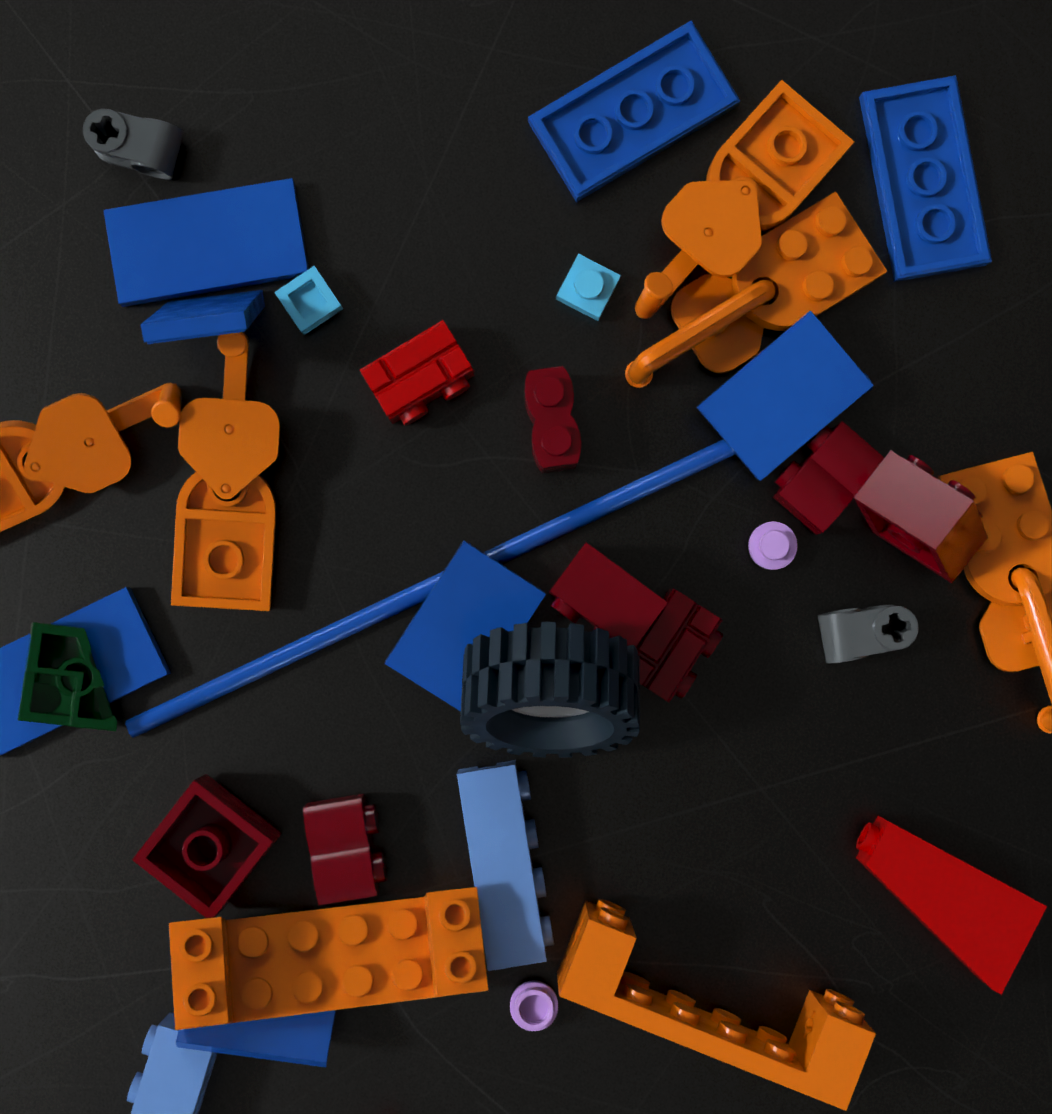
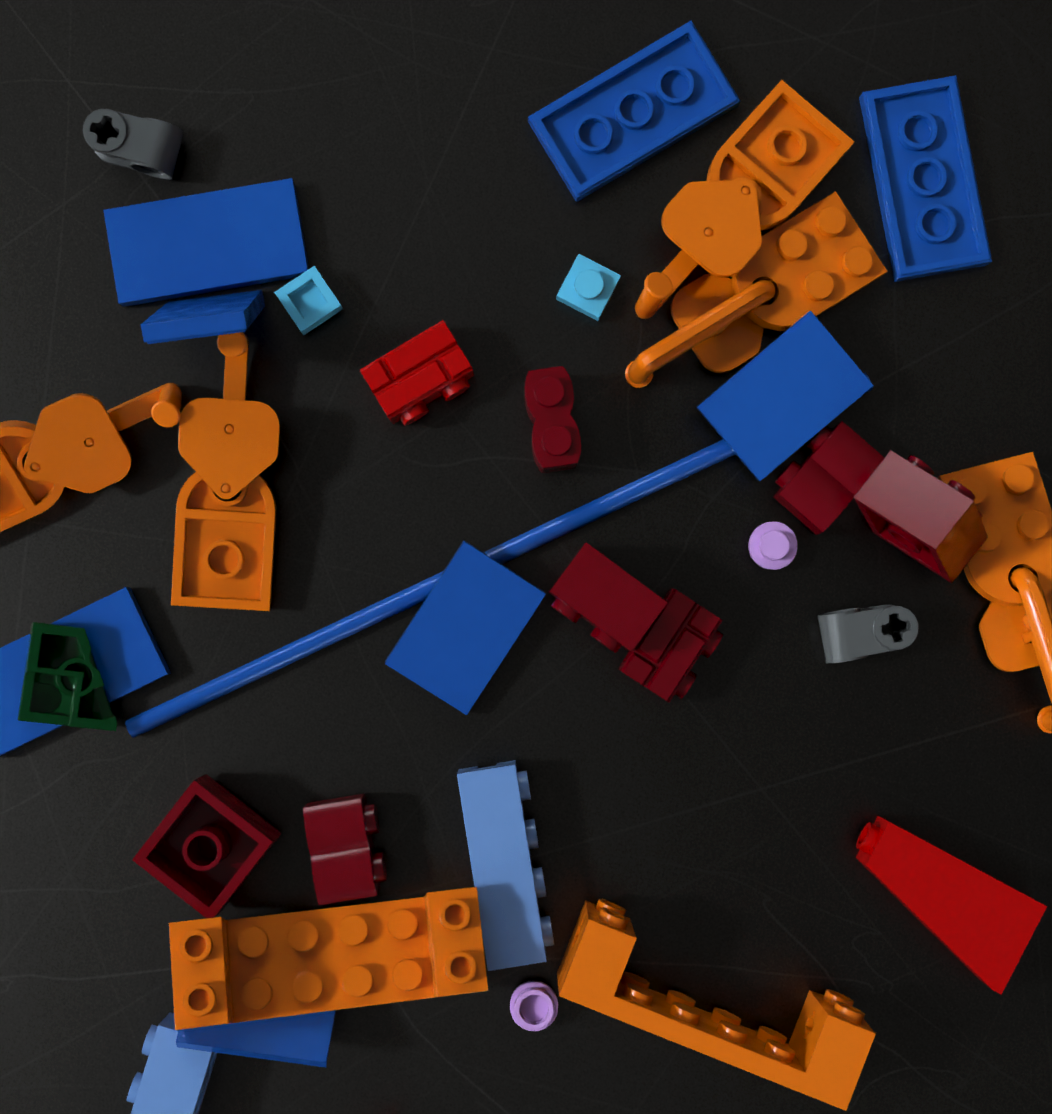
(550, 690): black wheel -> none

